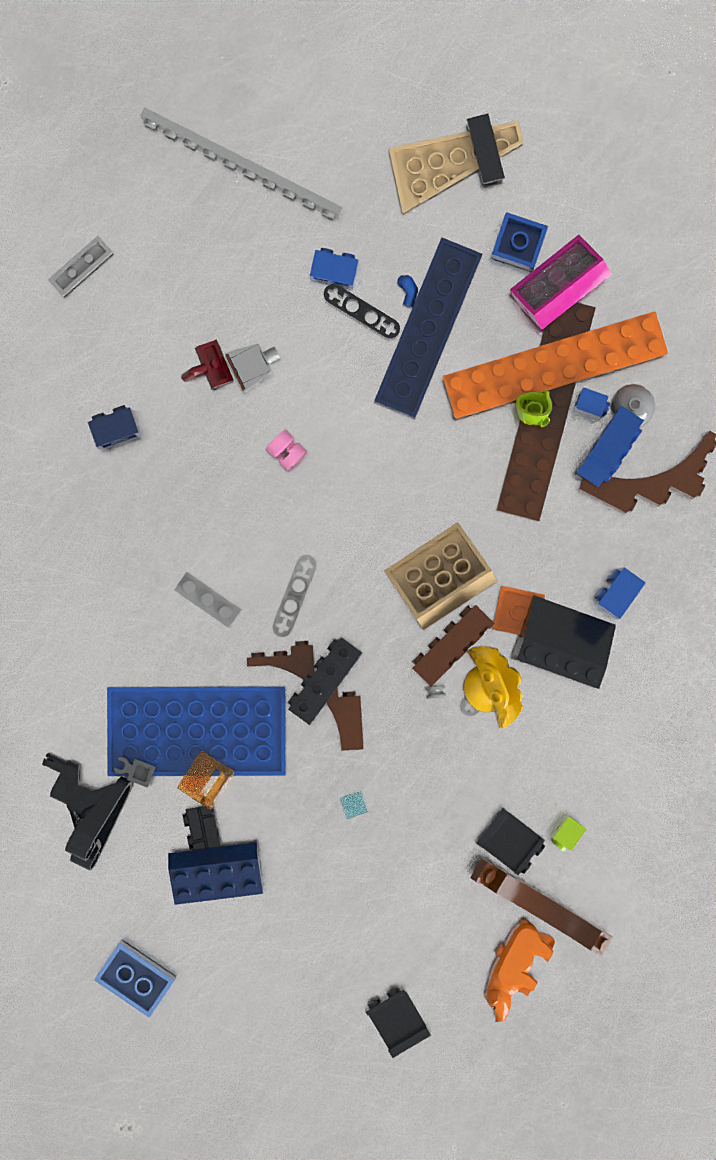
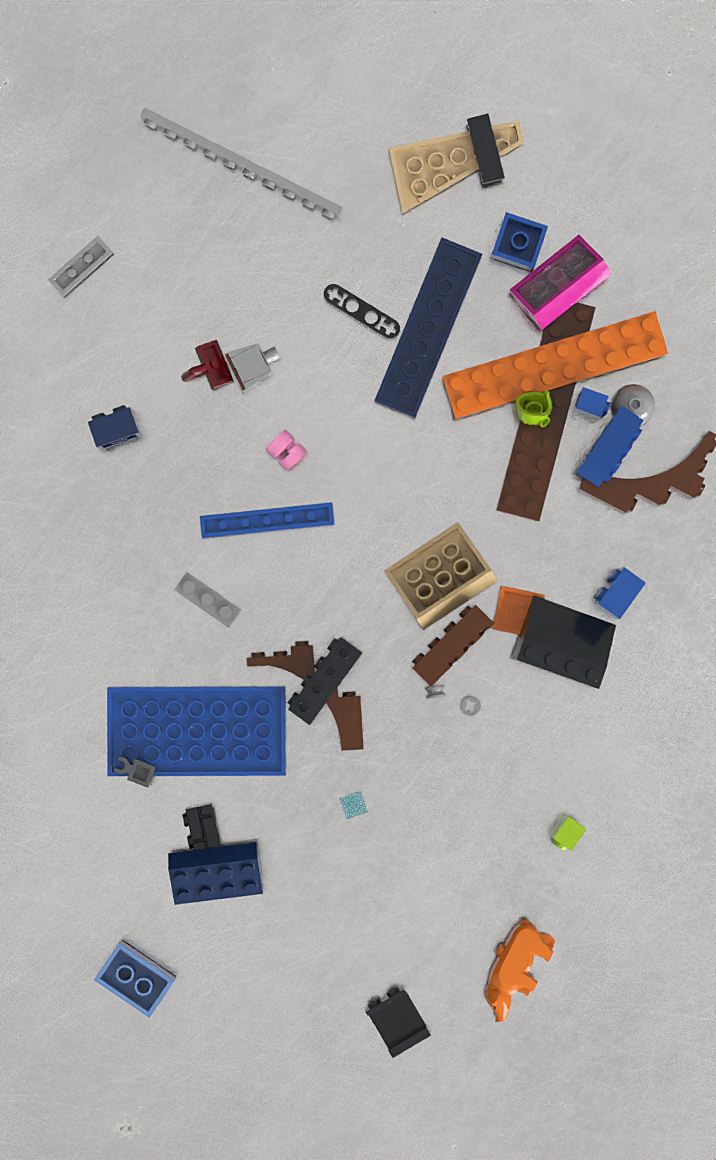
(96, 808): black connector -> none
(198, 776): clear orange plate -> none
(267, 520): none -> blue plate
(298, 597): light grey beam -> none
(334, 268): blue brick -> none
(410, 288): blue arm -> none
(493, 685): yellow piece -> none
(510, 841): black panel -> none
(542, 906): reddish brown arch -> none

